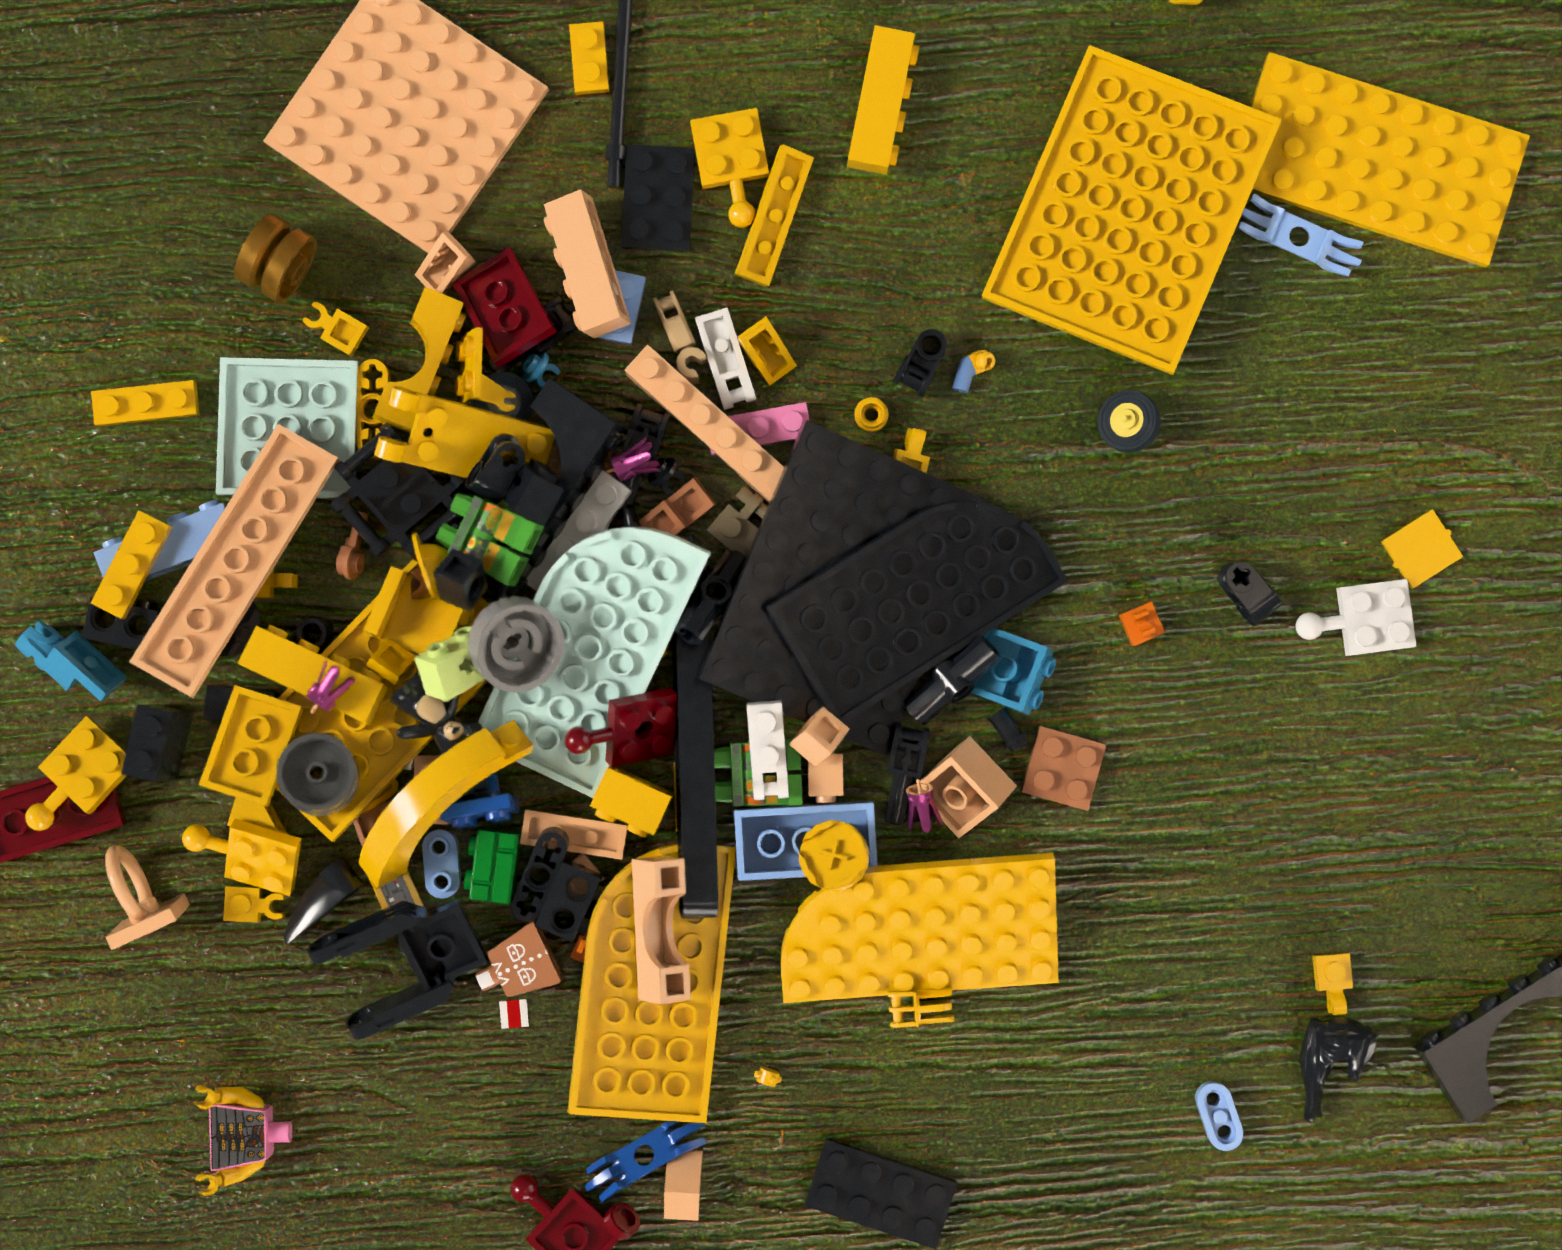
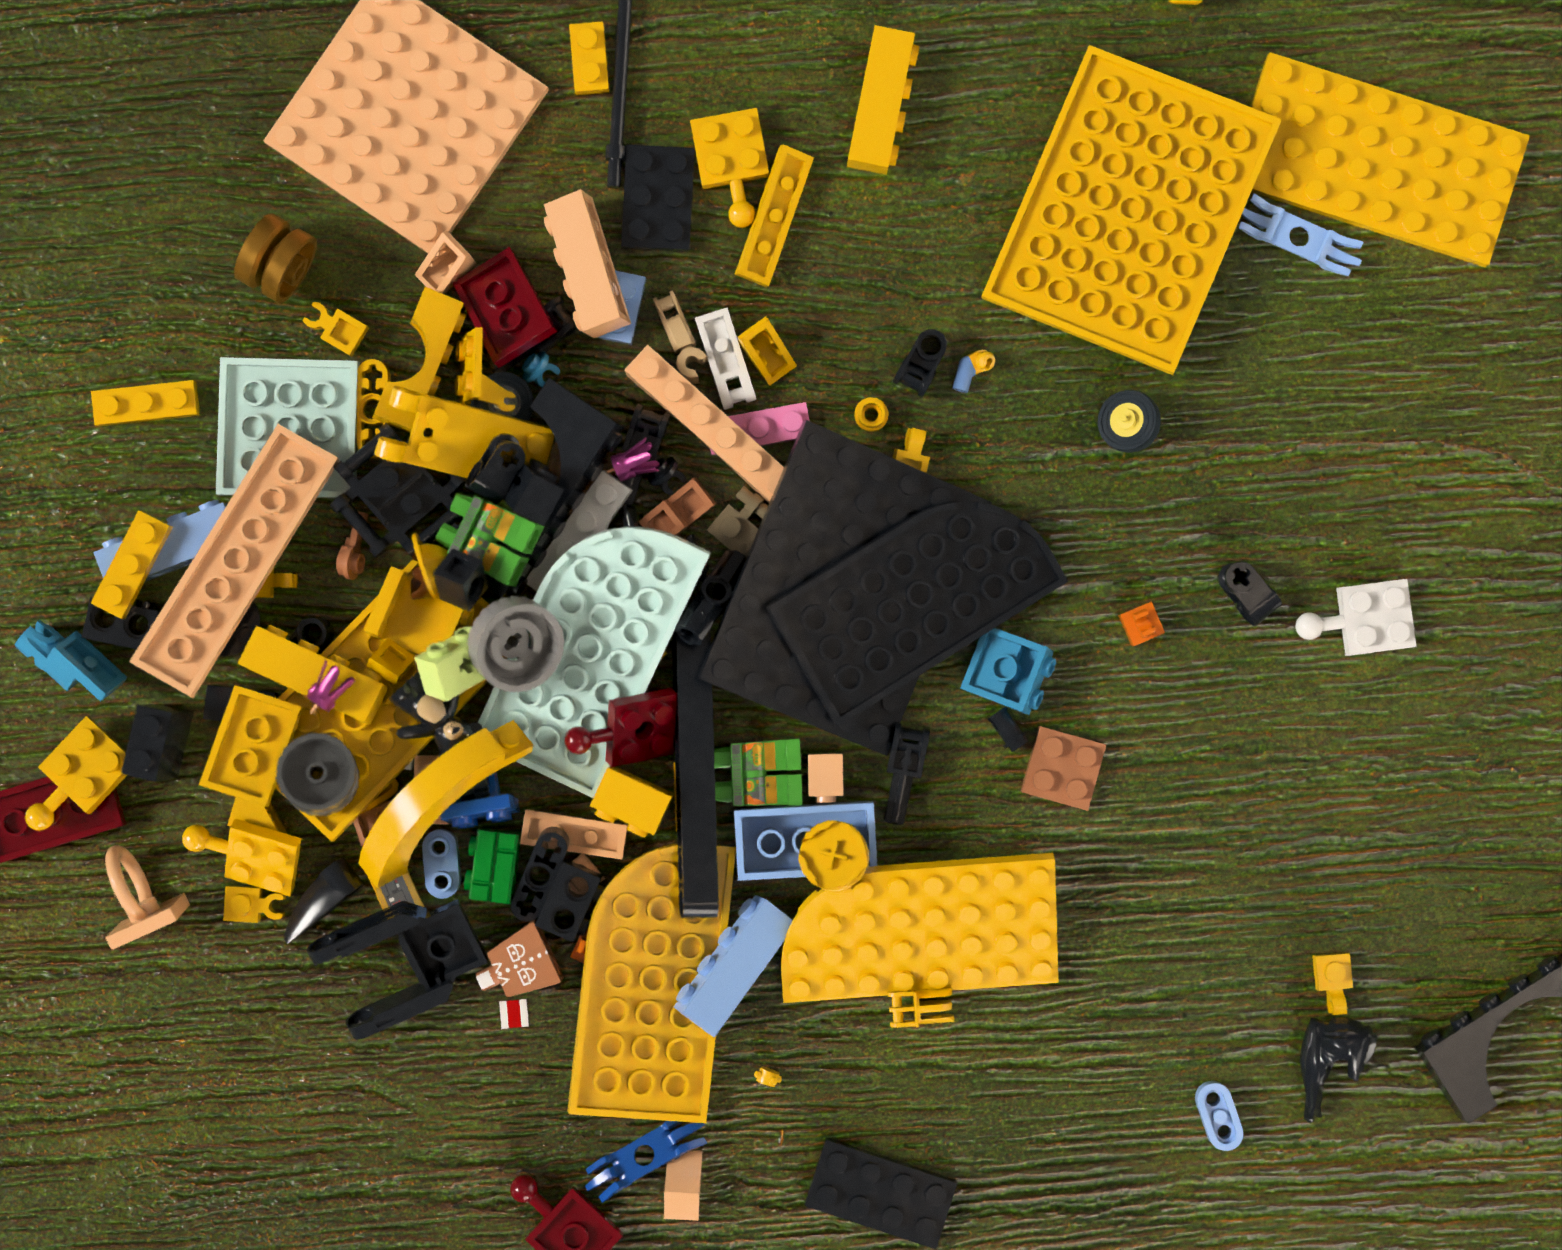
(239, 1134): torso -> none
(622, 1220): dark red tile -> none
(660, 968): light nougat arch -> none
(733, 965): none -> light blue brick
(767, 748): white plate -> none
(819, 736): light nougat brick -> none
(921, 801): flat silver piece -> none
(952, 680): black piece -> none
(967, 786): light nougat slope -> none
(1422, 548): yellow piece -> none

